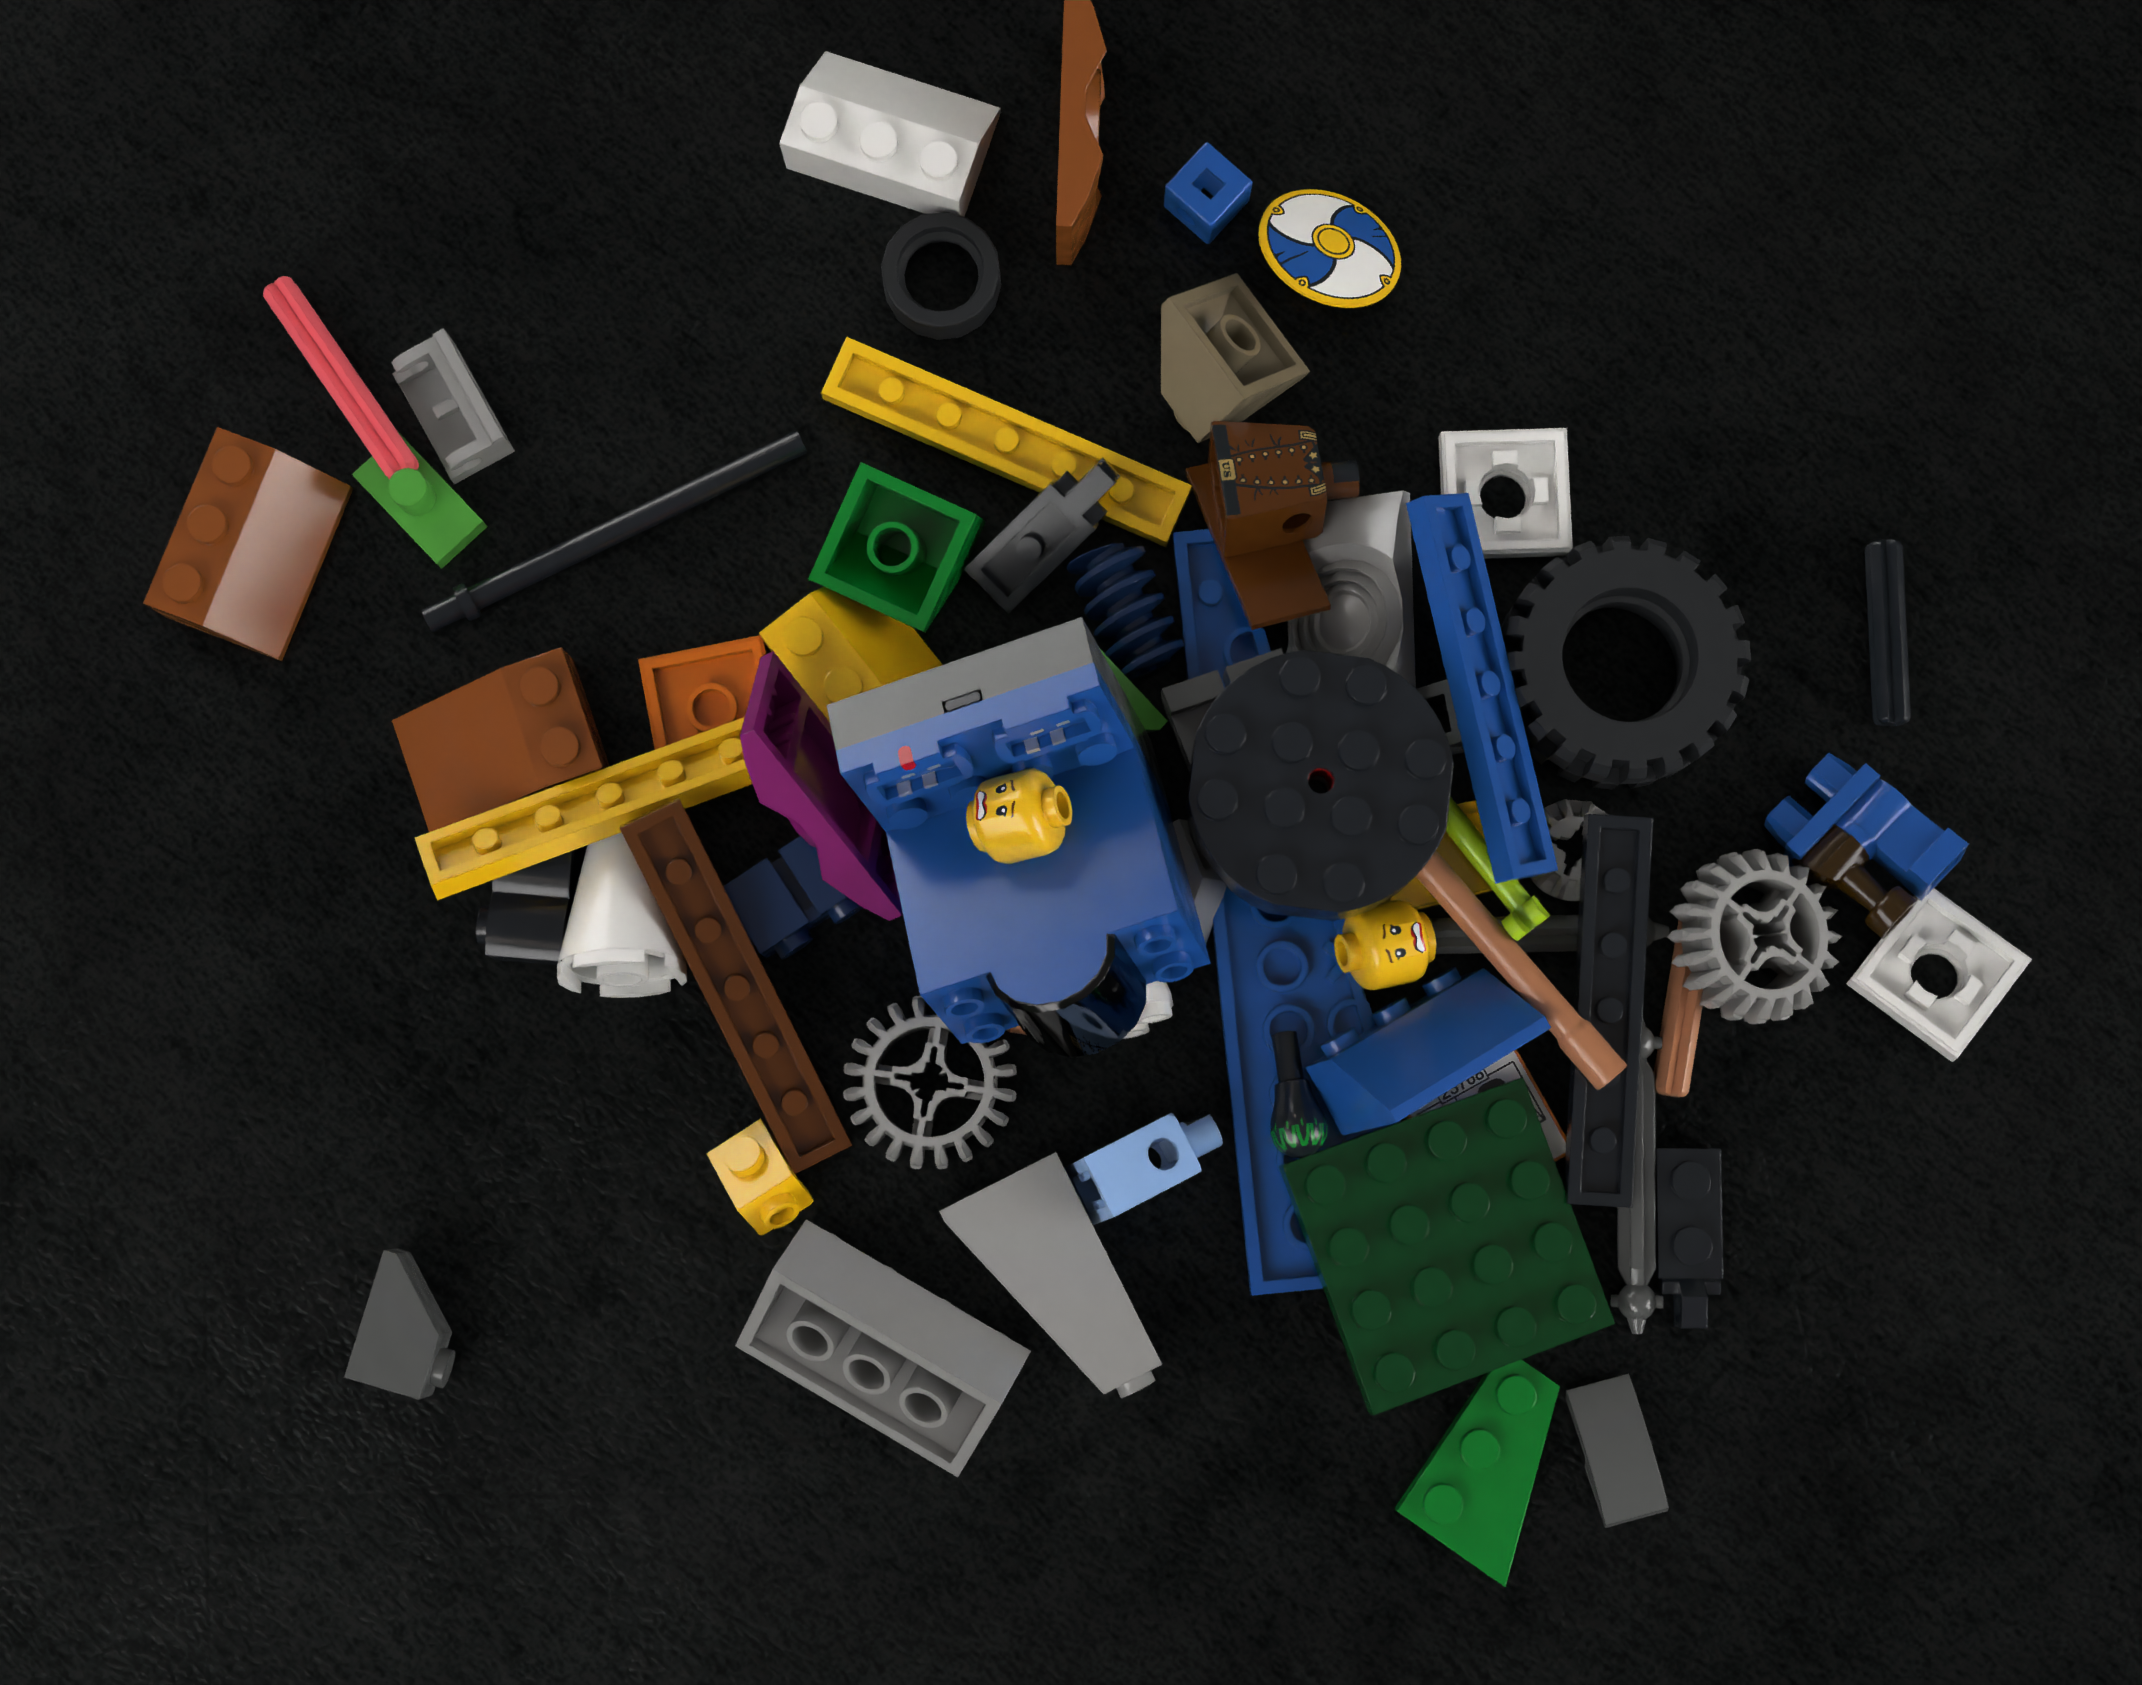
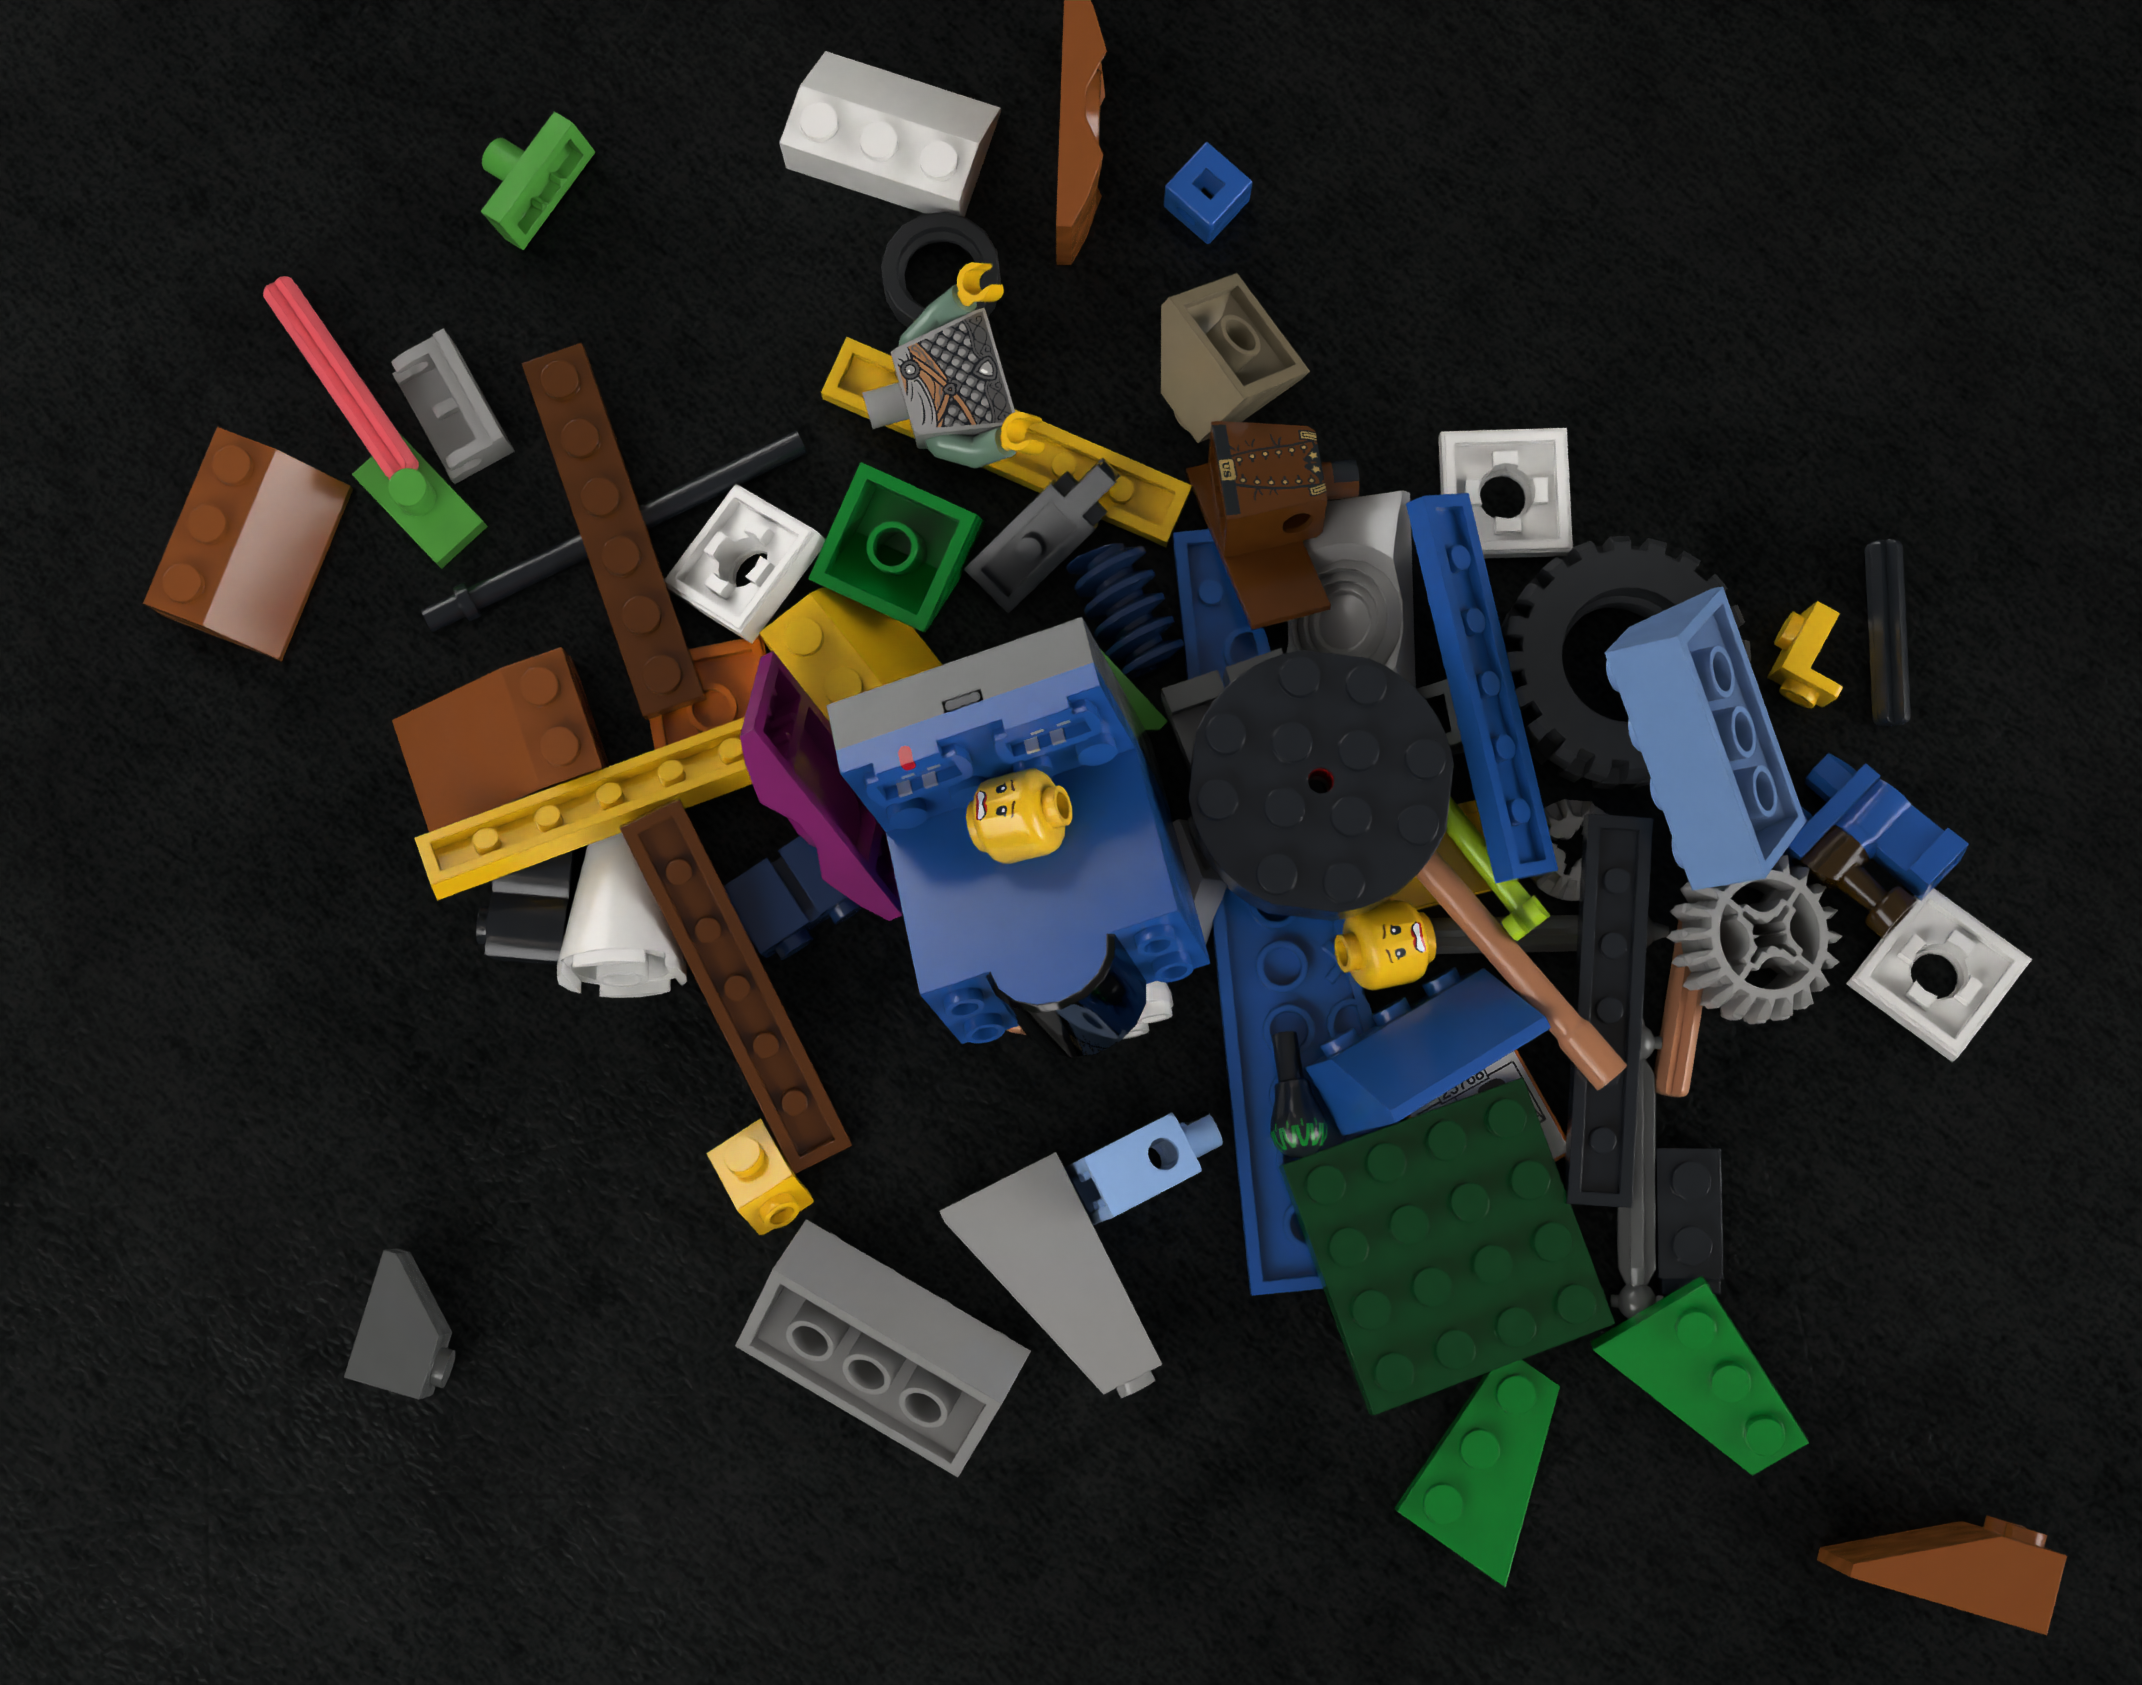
(533, 178): none -> bright green tile
(613, 531): none -> reddish brown plate
(735, 532): none -> white piece
(920, 1139): light grey gear -> none
(955, 381): none -> torso
(1329, 248): shield -> none
(1617, 1450): dark grey slope -> none
(1705, 1374): none -> green wing
(1706, 741): none -> medium blue slope
(1800, 643): none -> yellow bracket
(1982, 1570): none -> dark orange slope

